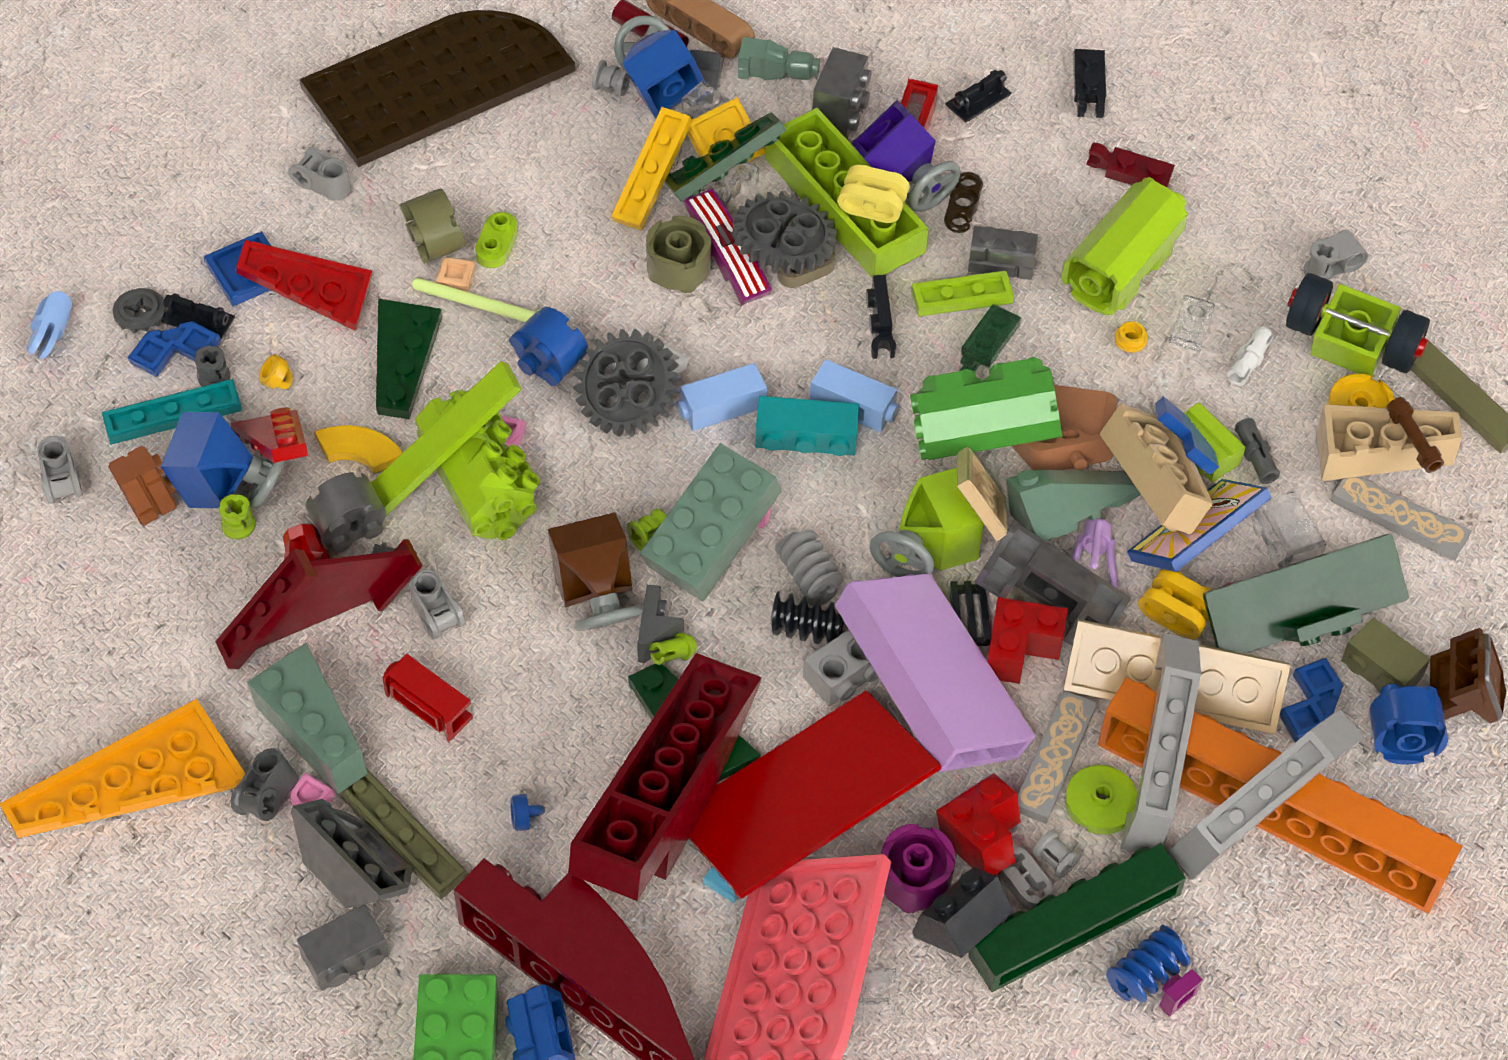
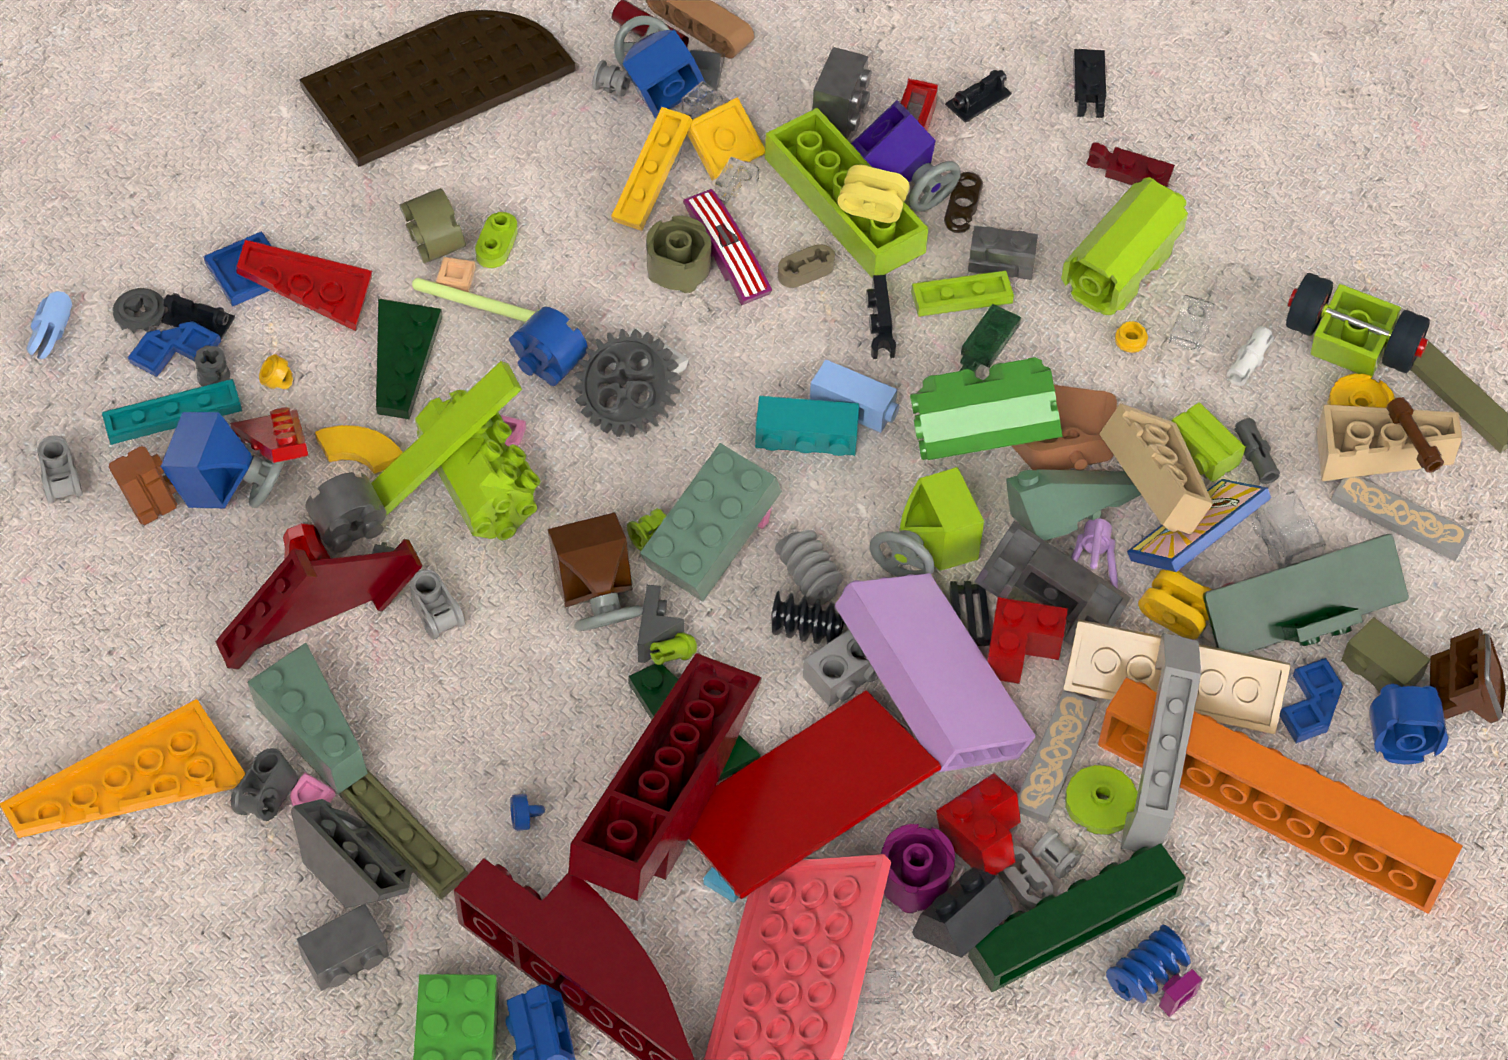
(231, 521): lime bush -> none
(322, 174): light grey piece -> none
(427, 696): red window -> none
(721, 397): light blue brick -> none
(724, 156): dark green wing -> none
(771, 61): sand green piece -> none
(801, 245): dark grey gear -> none
(982, 493): tan tile -> none
(1194, 443): blue tile -> none
(1265, 793): light grey slope -> none
(1336, 256): light grey piece -> none

